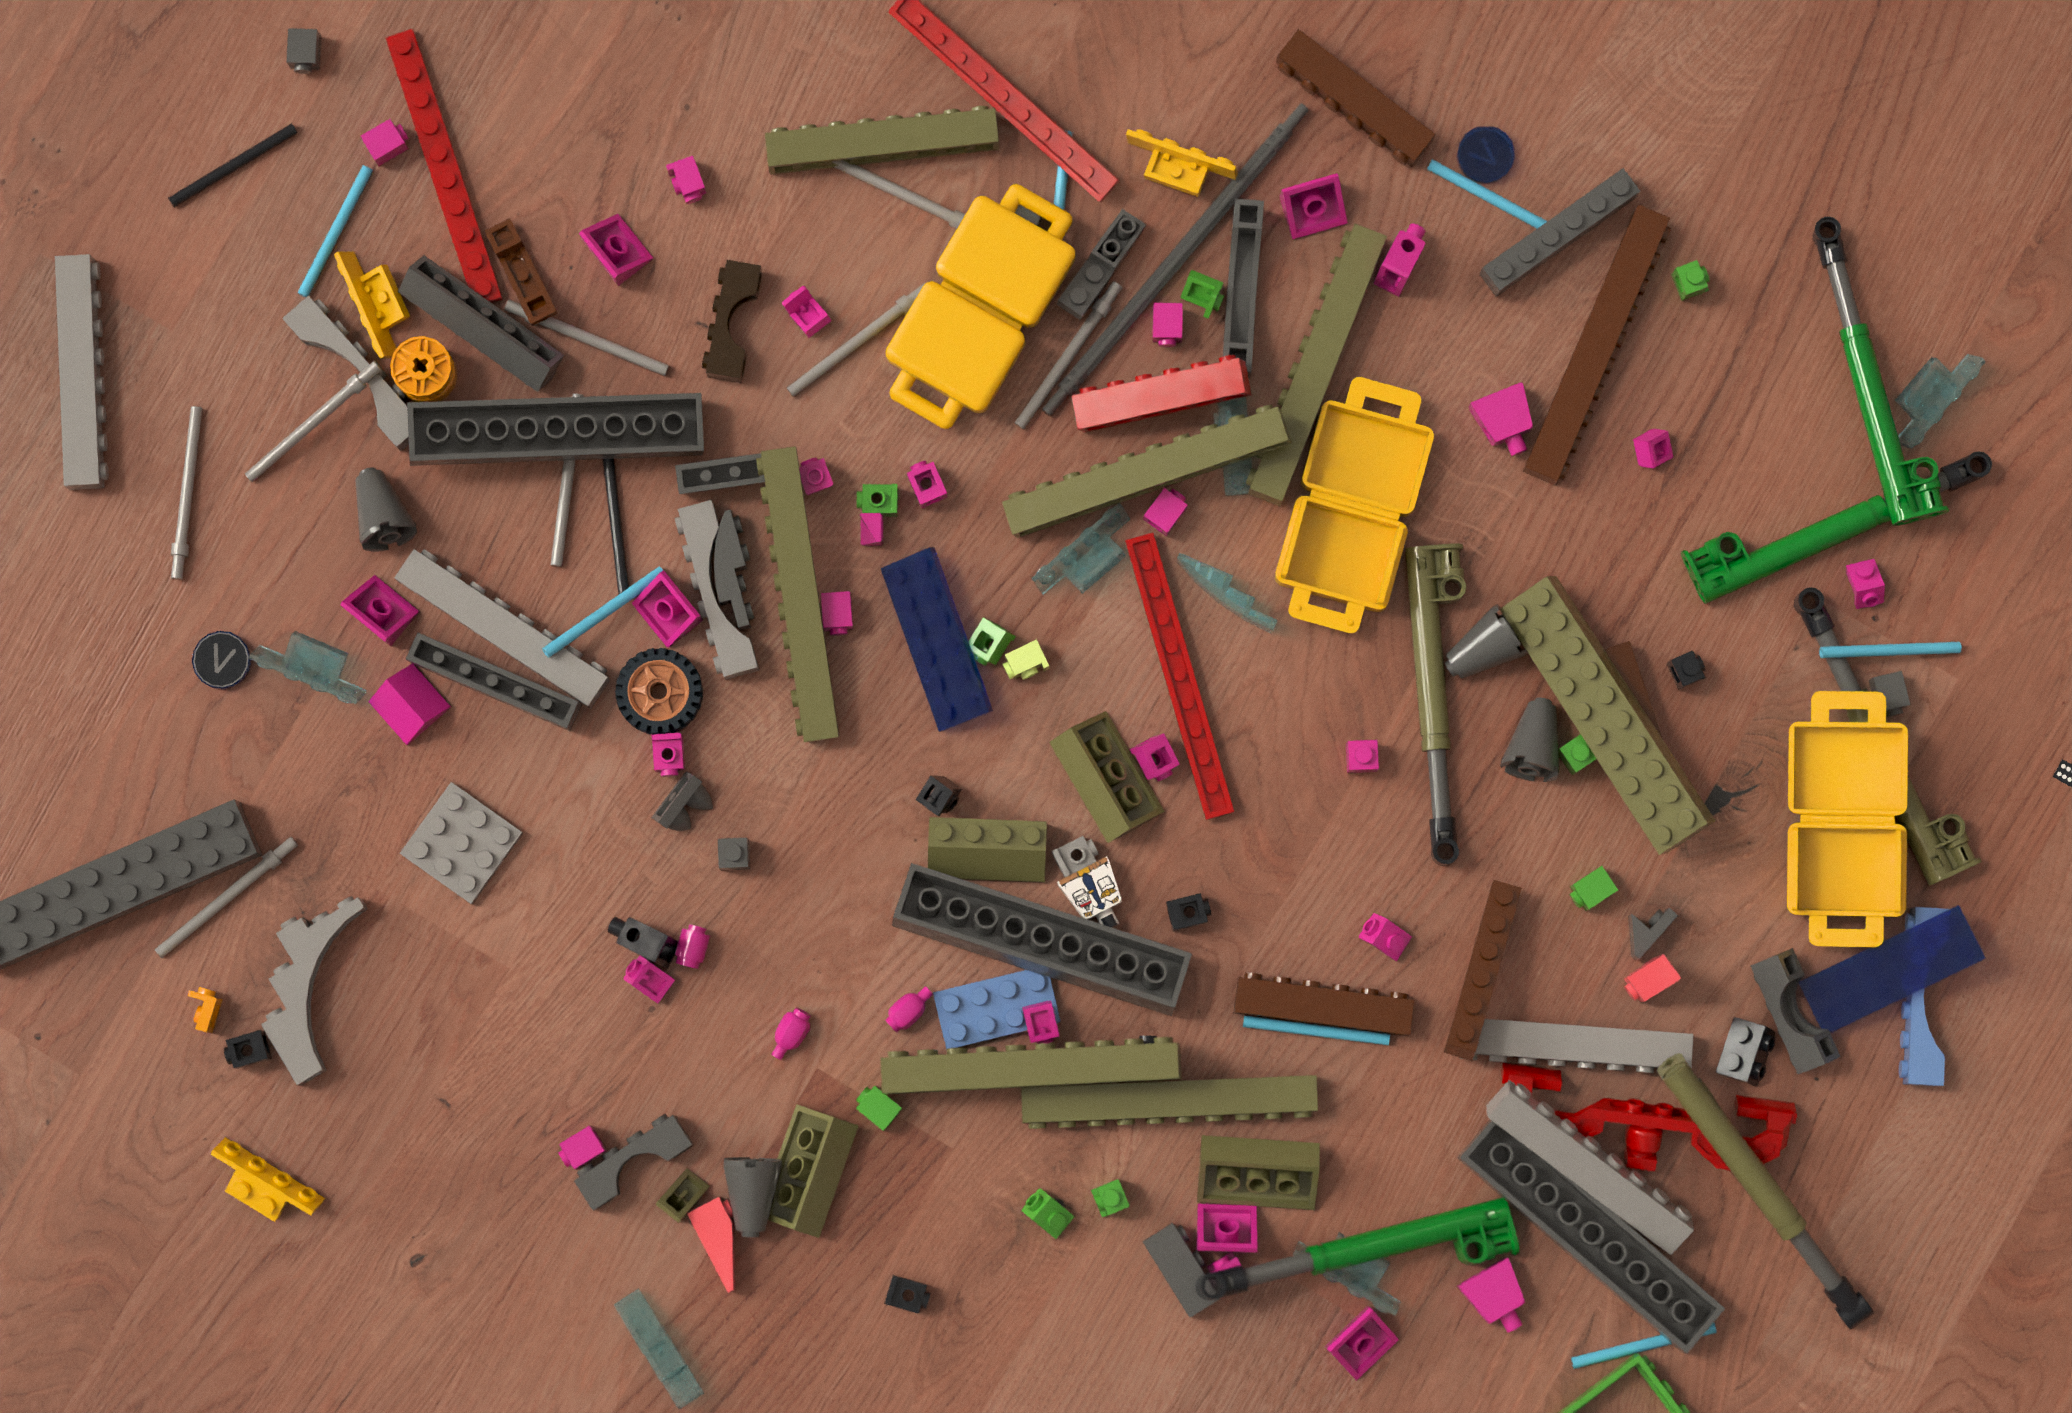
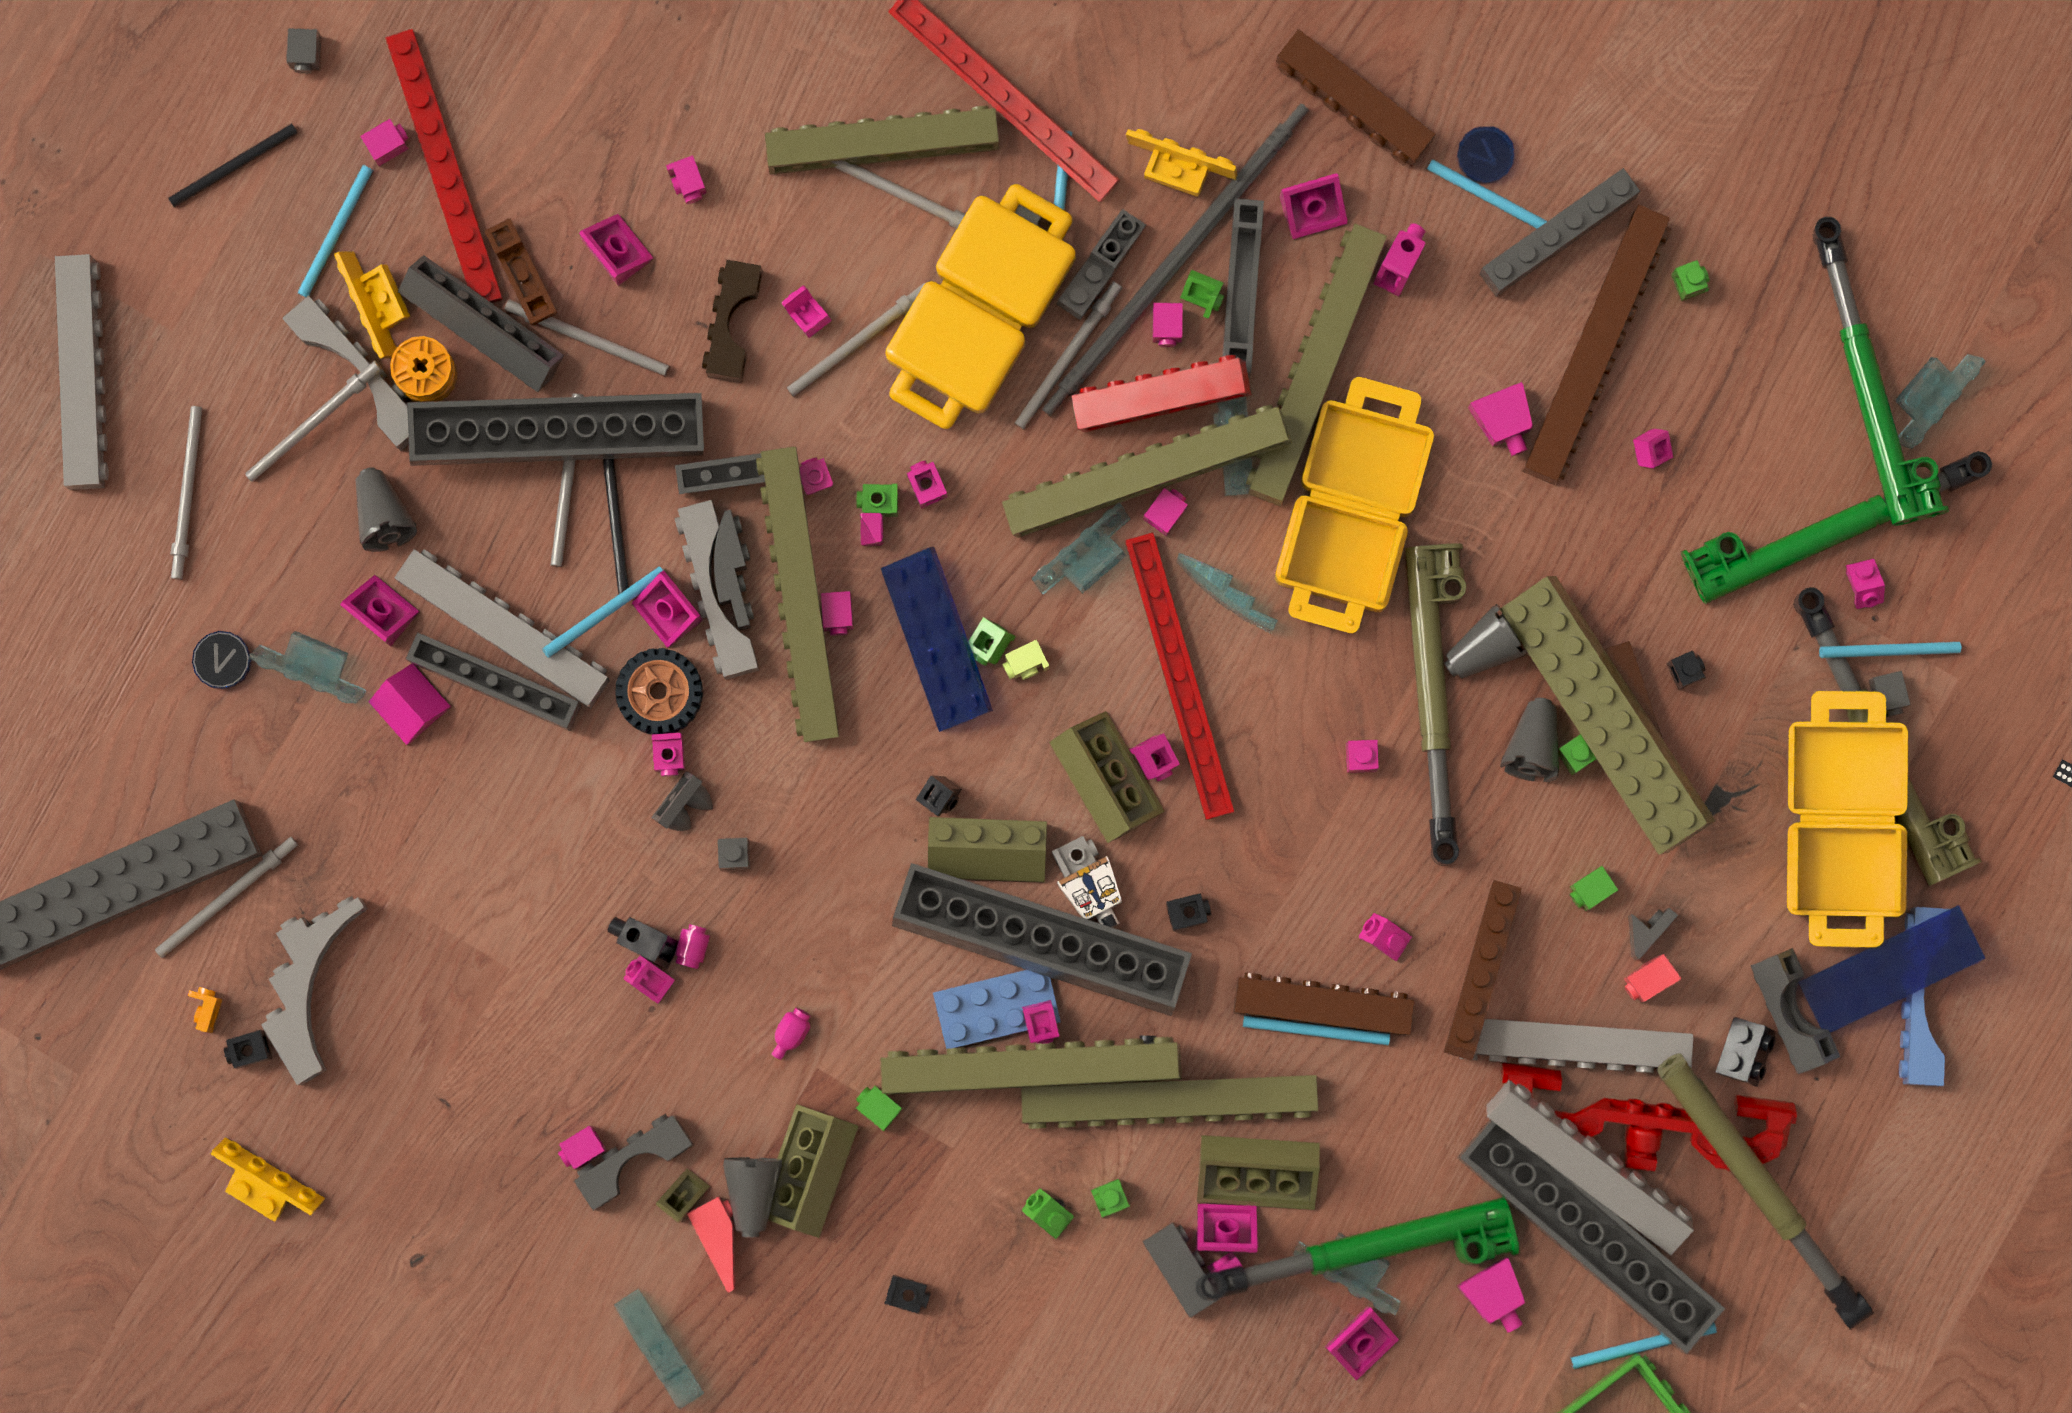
(461, 843): light grey plate -> none
(908, 1009): dark pink plant -> none

